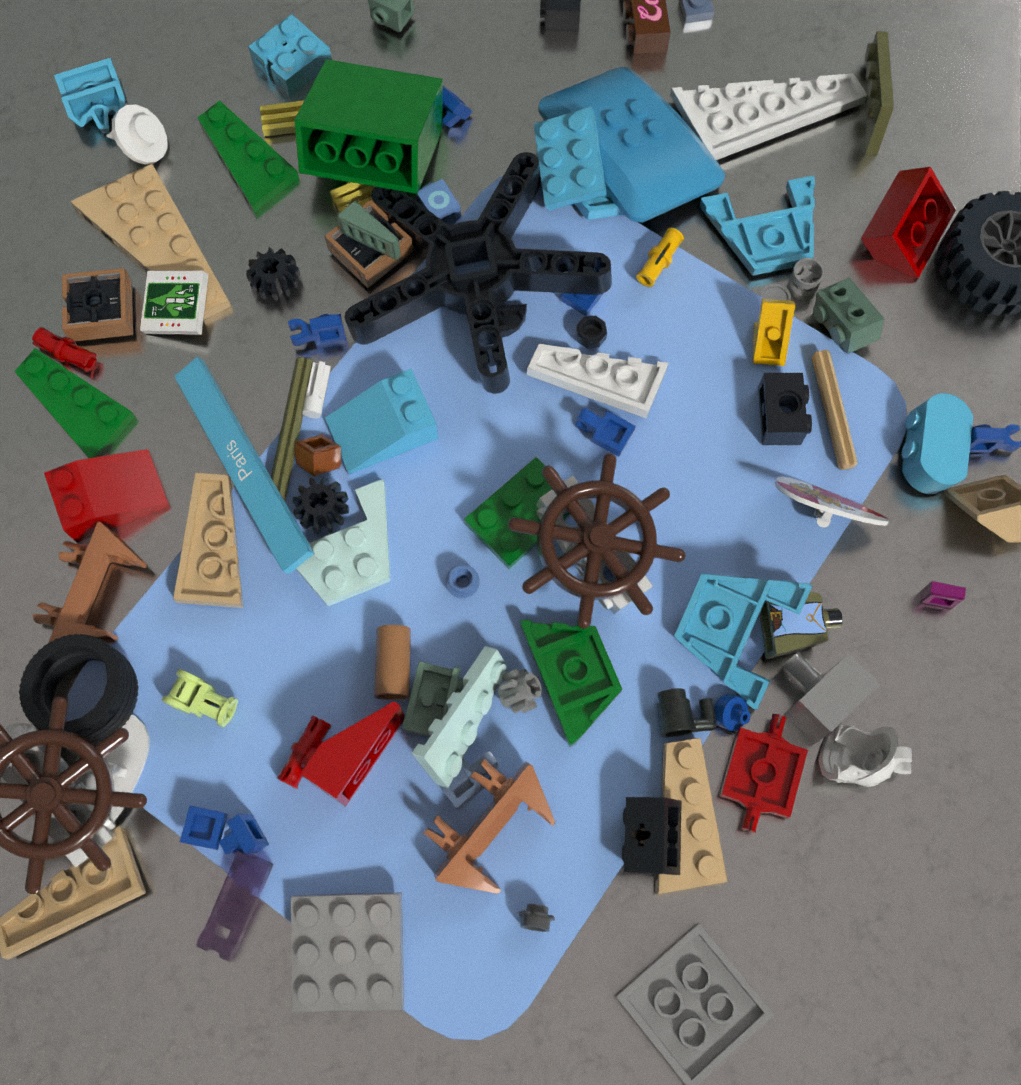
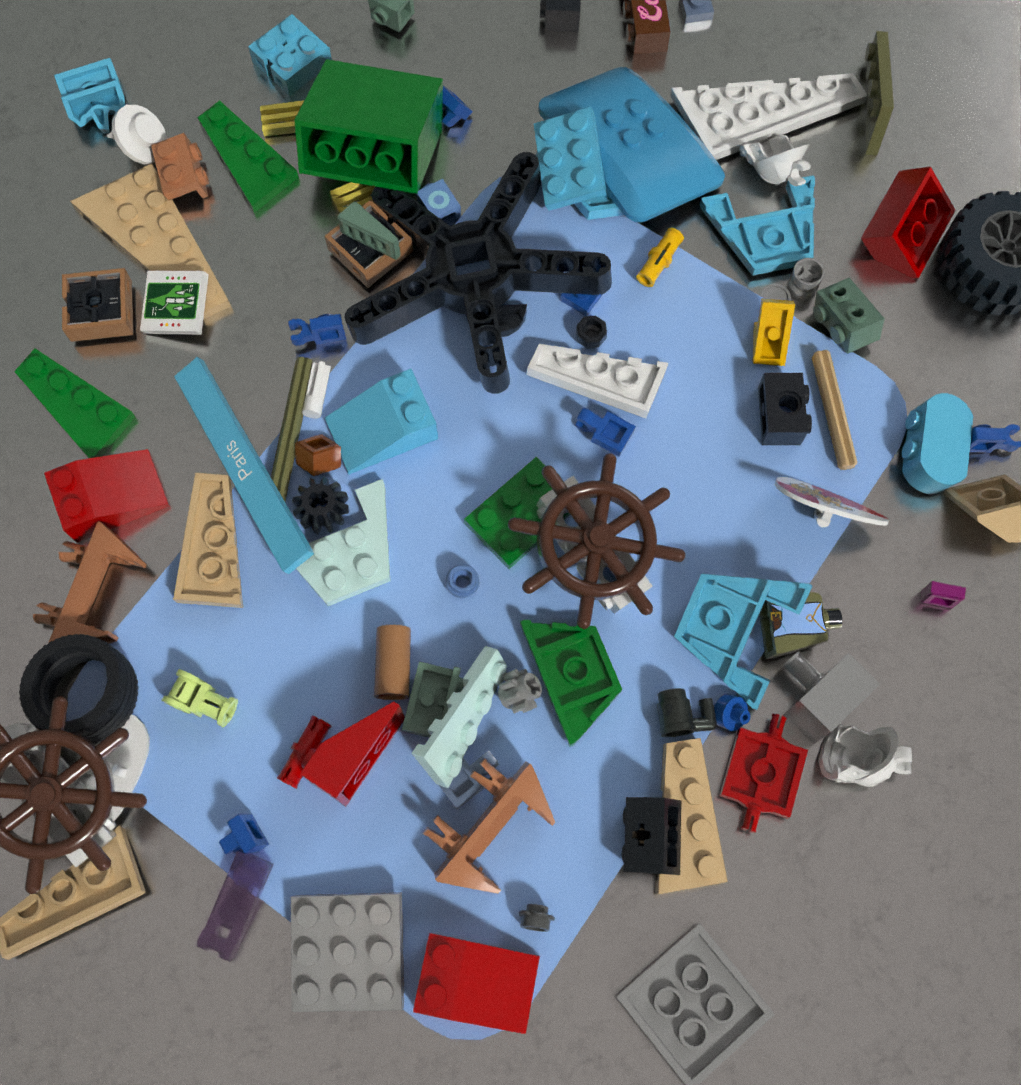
(64, 349): red pin -> none
(180, 167): none -> nougat bracket
(203, 827): blue tile -> none
(273, 274): black gear -> none
(476, 984): none -> red slope
(777, 160): none -> white helmet

